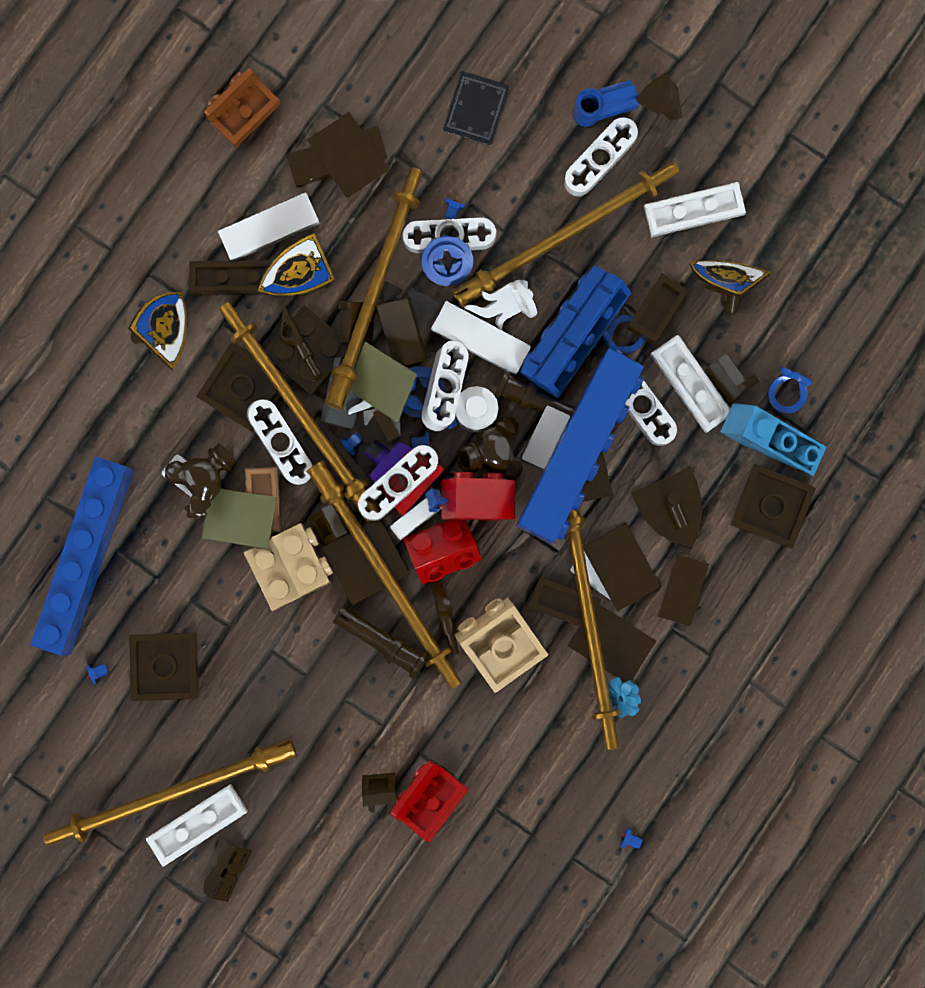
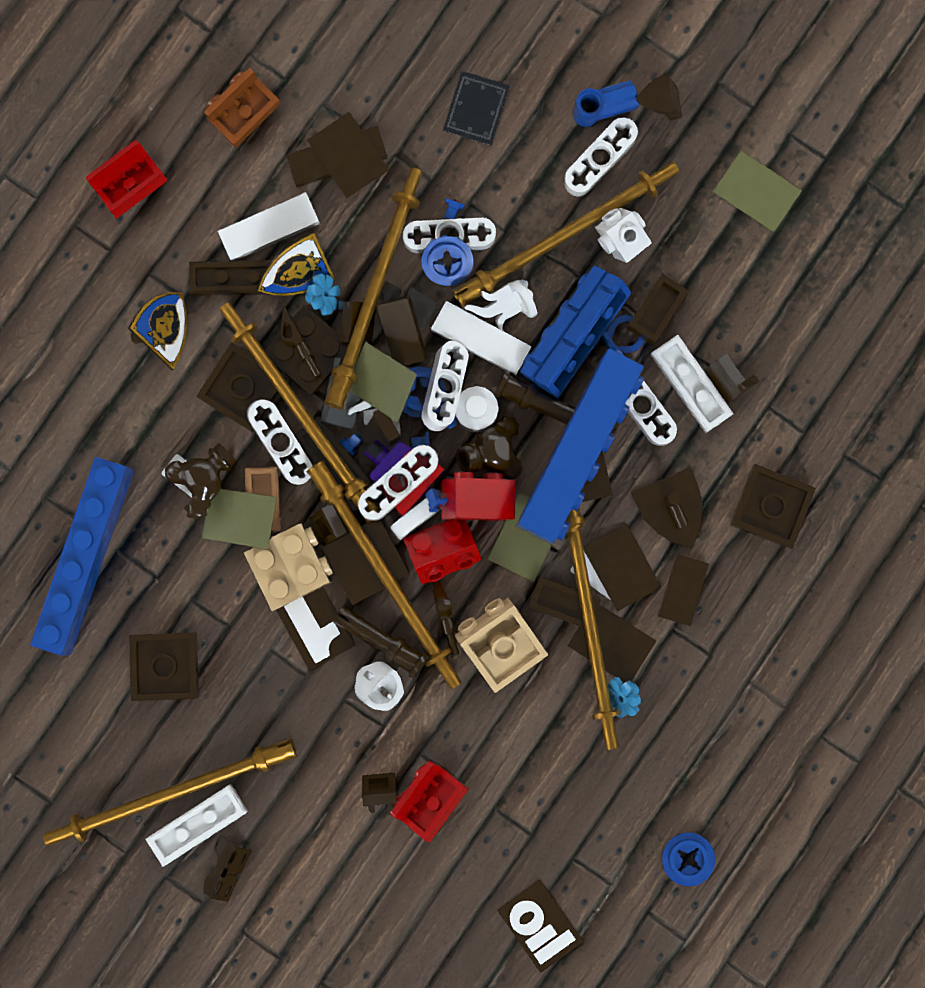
(96, 672): blue piece -> none
(126, 178): none -> red bracket
(312, 628): none -> sticker
(322, 294): none -> dark azure plant
(374, 681): none -> white piece
(517, 548): none -> olive sticker
(540, 926): none -> sticker
(545, 437): white sticker -> none
(622, 234): none -> white brick
(630, 839): blue piece -> none
(688, 874): none -> blue gear
(694, 209): white tile -> none
(728, 279): shield -> none
(757, 191): none -> olive sticker
(773, 438): dark azure slope -> none
(802, 382): blue piece -> none

